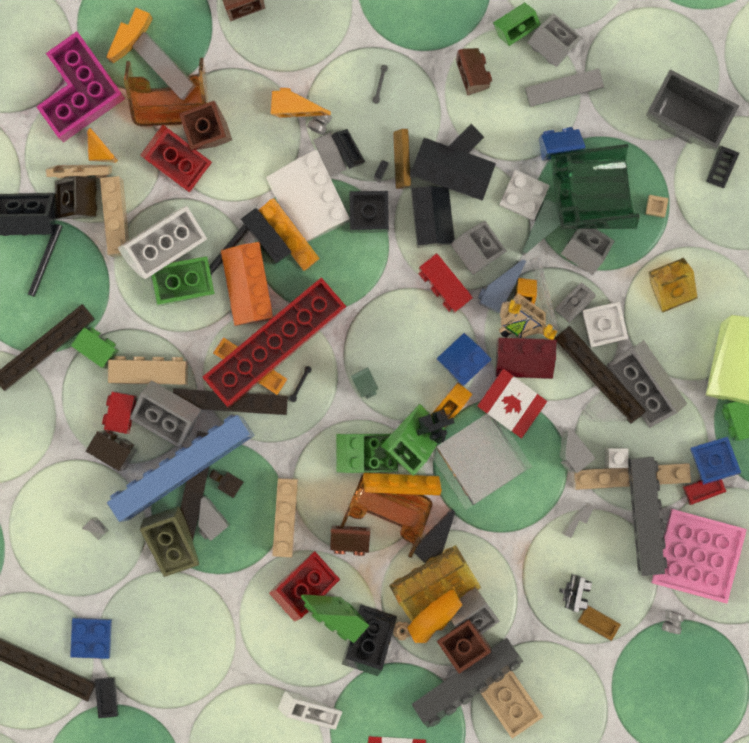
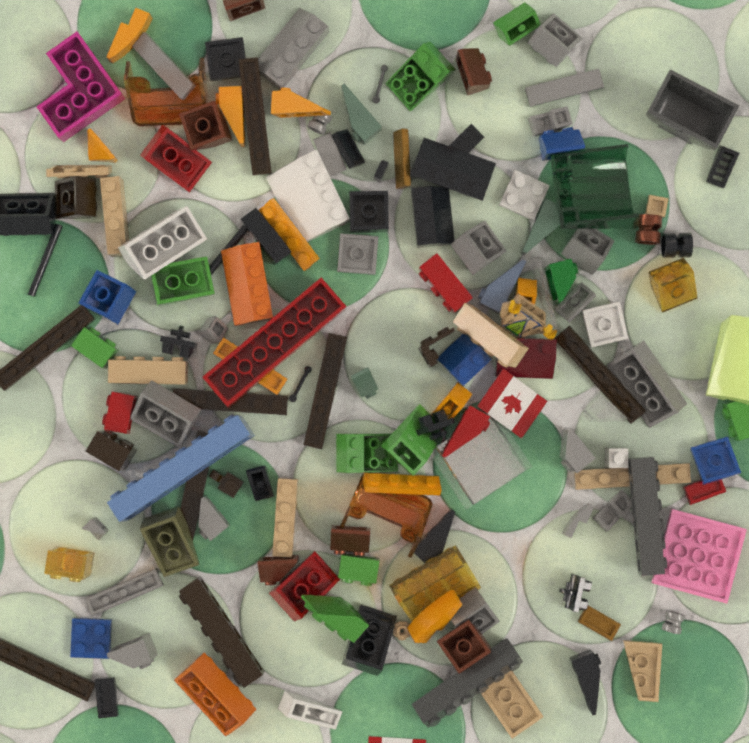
(69, 563): none -> clear yellow brick
(107, 297): none -> blue slope
(124, 592): none -> light grey tile
(135, 653): none -> light grey slope
(186, 346): none -> black hips
(213, 329): none -> light grey slope
(215, 694): none -> orange slope
(221, 631): none -> dark brown brick
(224, 58): none -> black plate
(232, 105): none -> light orange slope
(255, 116): none -> dark brown plate
(260, 483): none -> black slope
(275, 568): none -> copper slope
(292, 47): none -> light grey slope
(325, 391): none -> dark brown plate
(357, 254): none -> light grey plate
(358, 569): none -> bright green brick
(361, 120): none -> sand green slope
(420, 75): none -> bright green slope
(431, 356): none -> dark brown bracket
(468, 427): none -> red slope
(490, 335): none -> tan brick
(552, 120): none -> light grey slope
(560, 278): none -> green slope
(588, 675): none -> black slope
(613, 510): none -> light grey slope
(645, 668): none -> tan wing
(648, 229): none -> copper wheel
(676, 245): none -> black wheel

